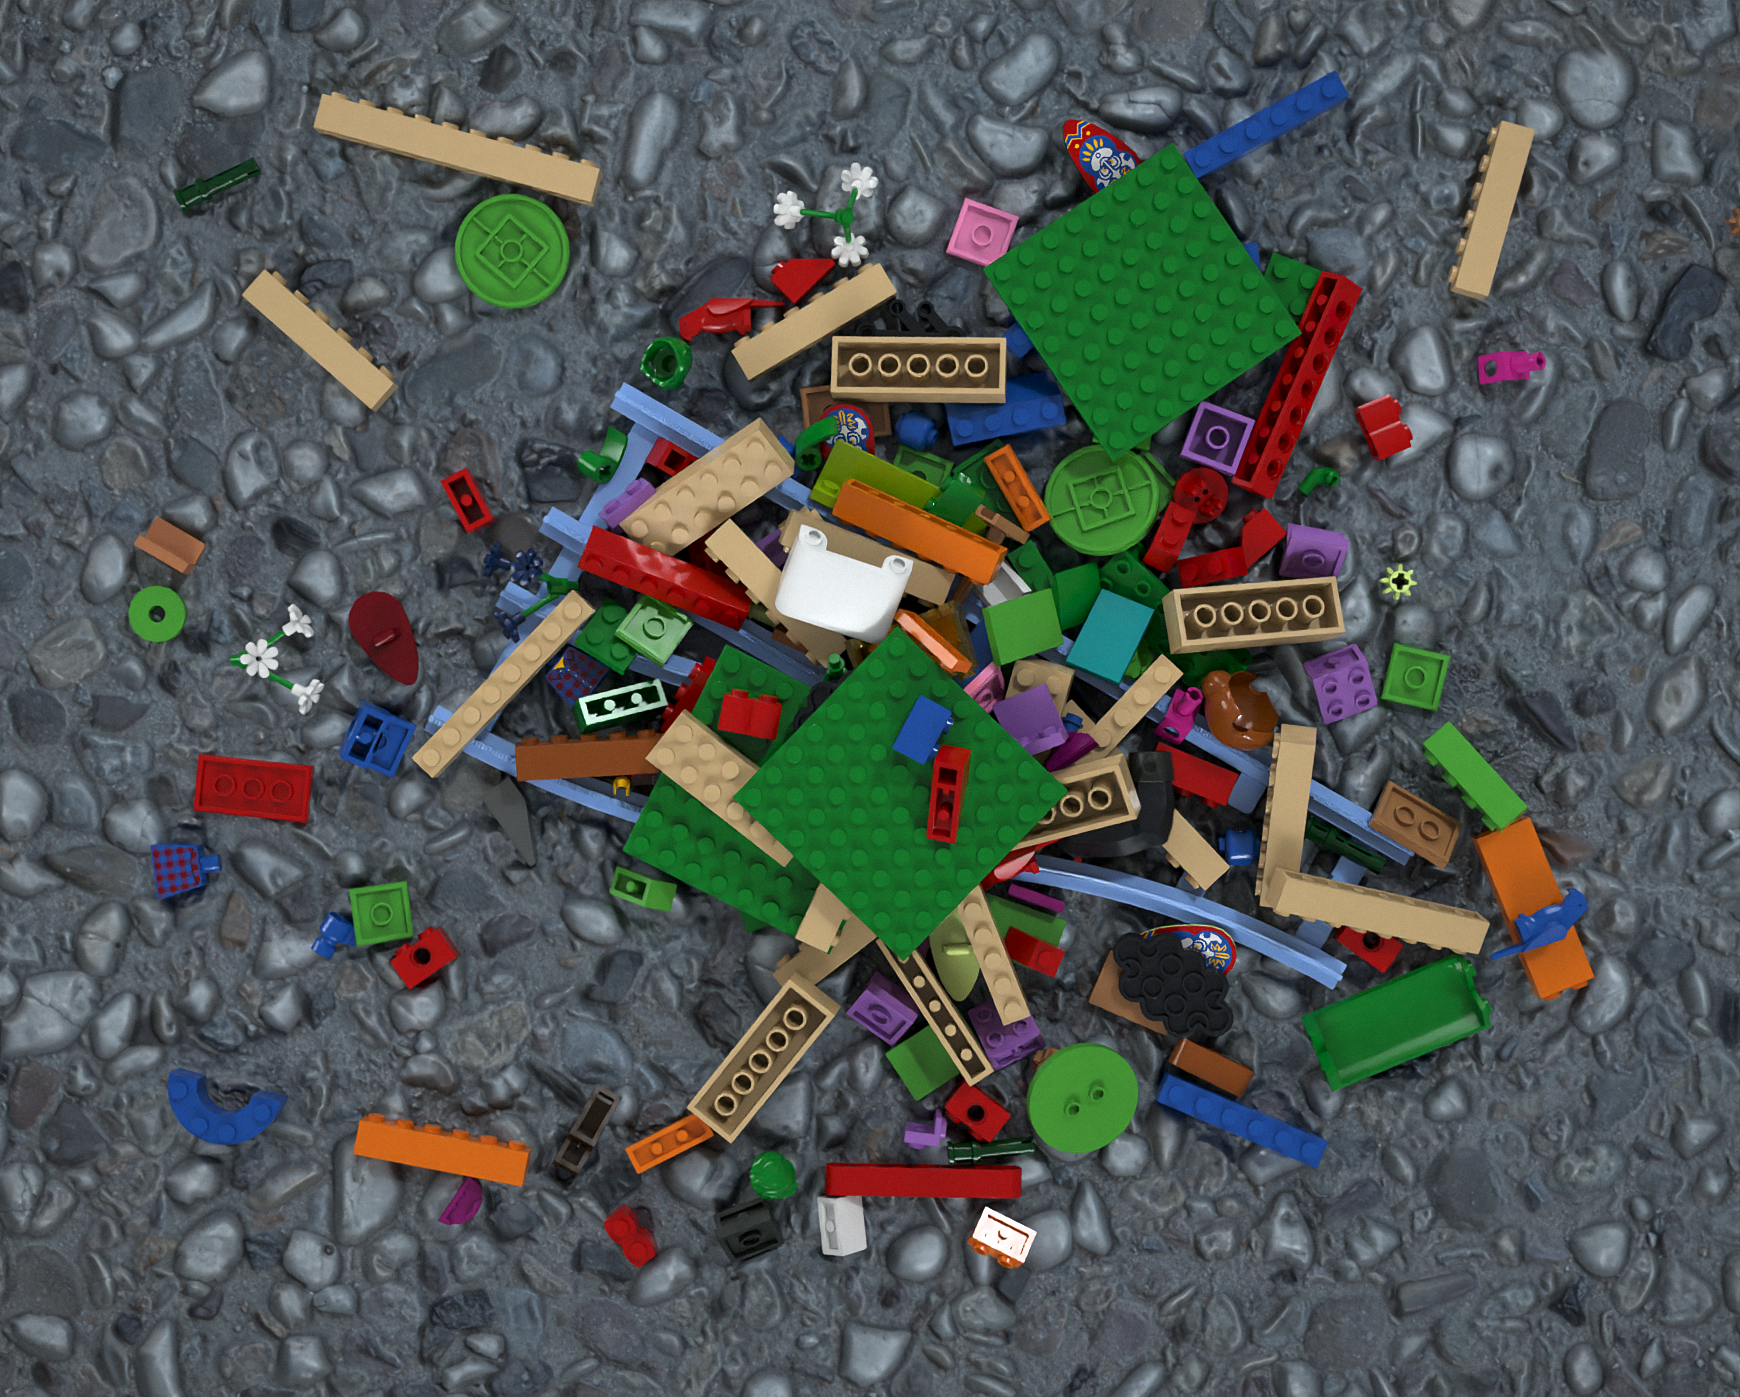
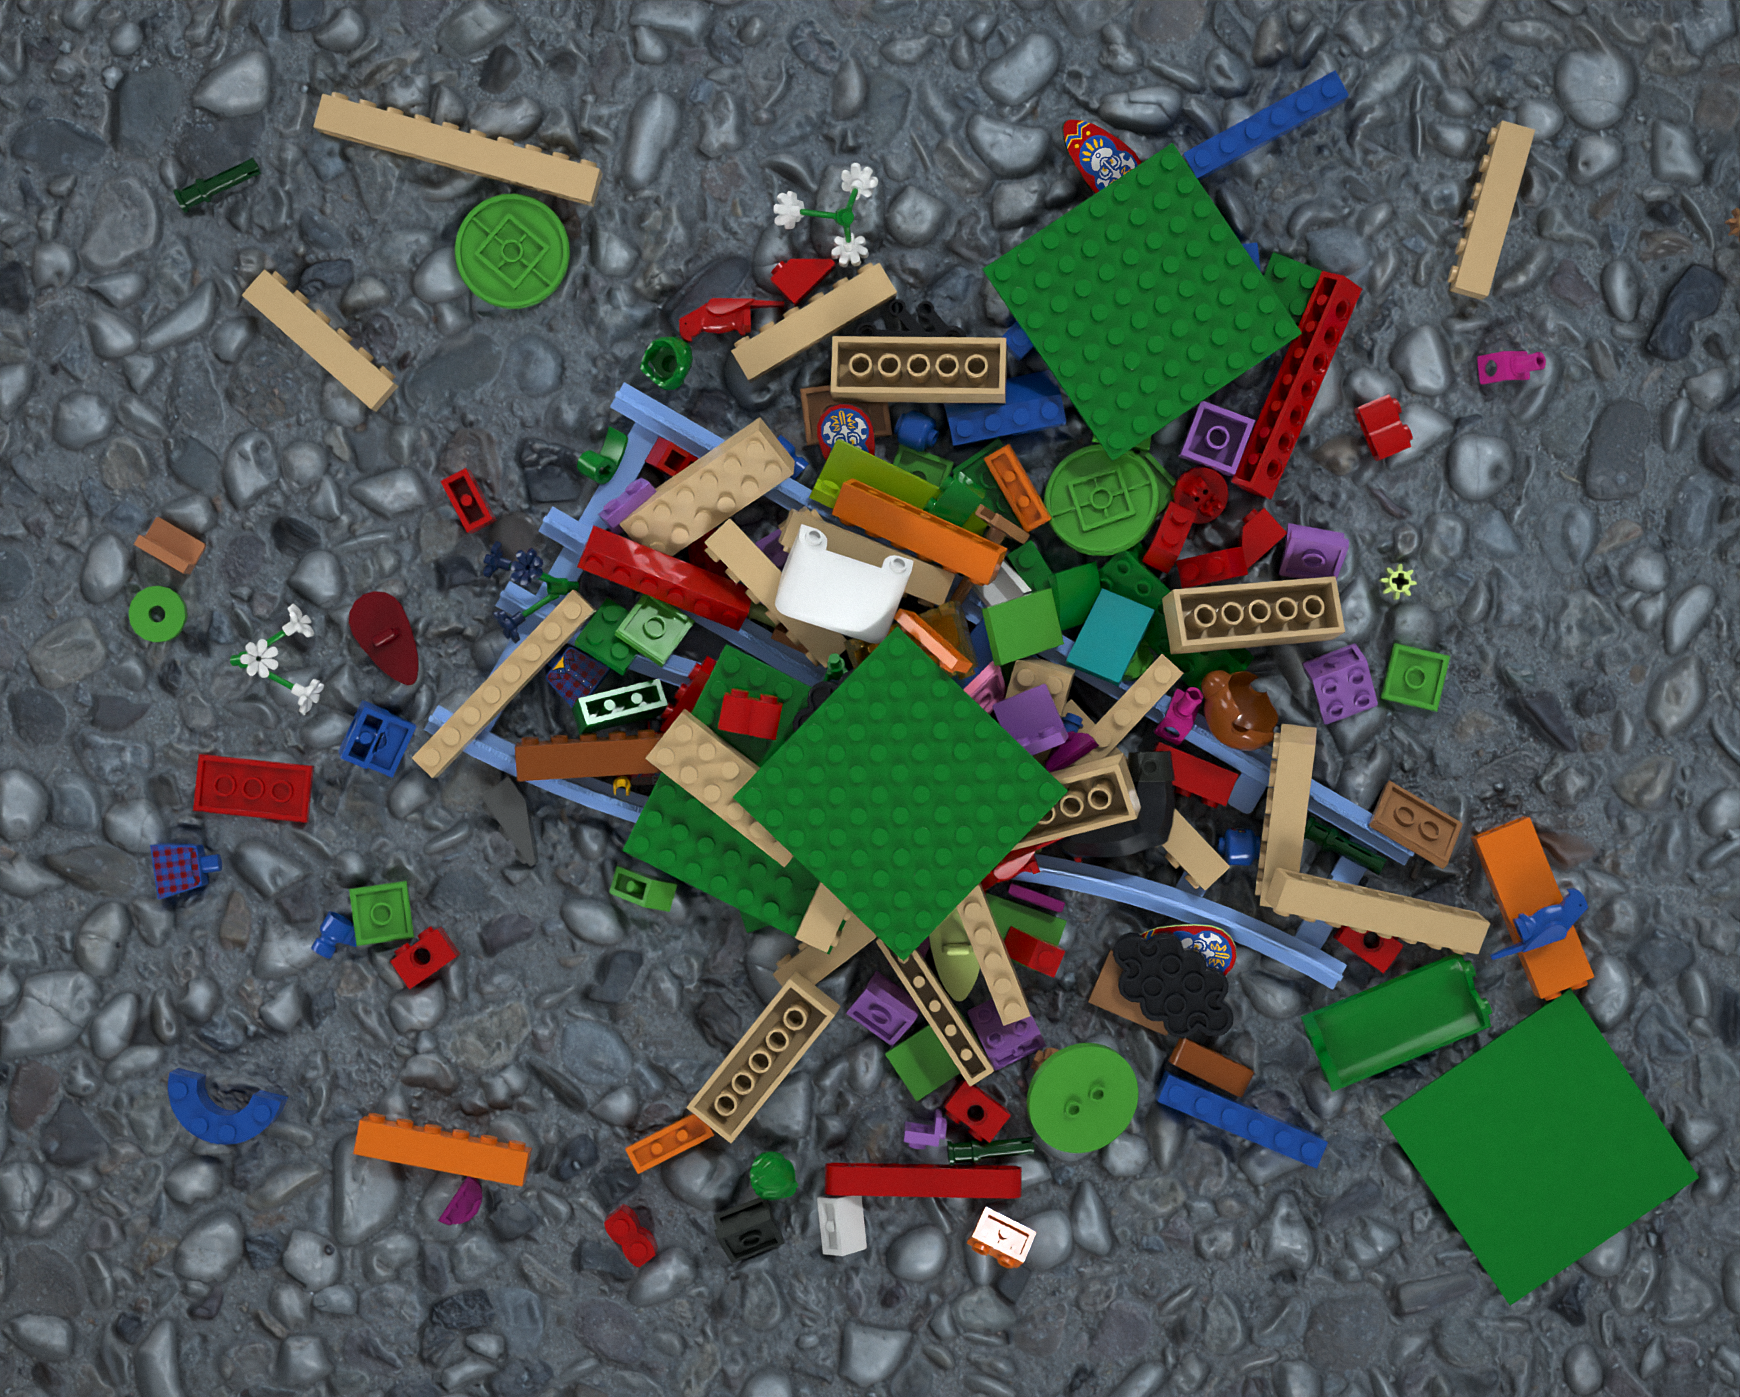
(587, 1130): dark brown slope -> none
(808, 446): green panel -> none
(922, 729): blue brick -> none
(948, 792): red slope -> none
(981, 233): bright pink tile -> none
(1318, 477): green arm -> none
(1474, 777): bright green brick -> none
(1539, 1146): none -> green baseplate

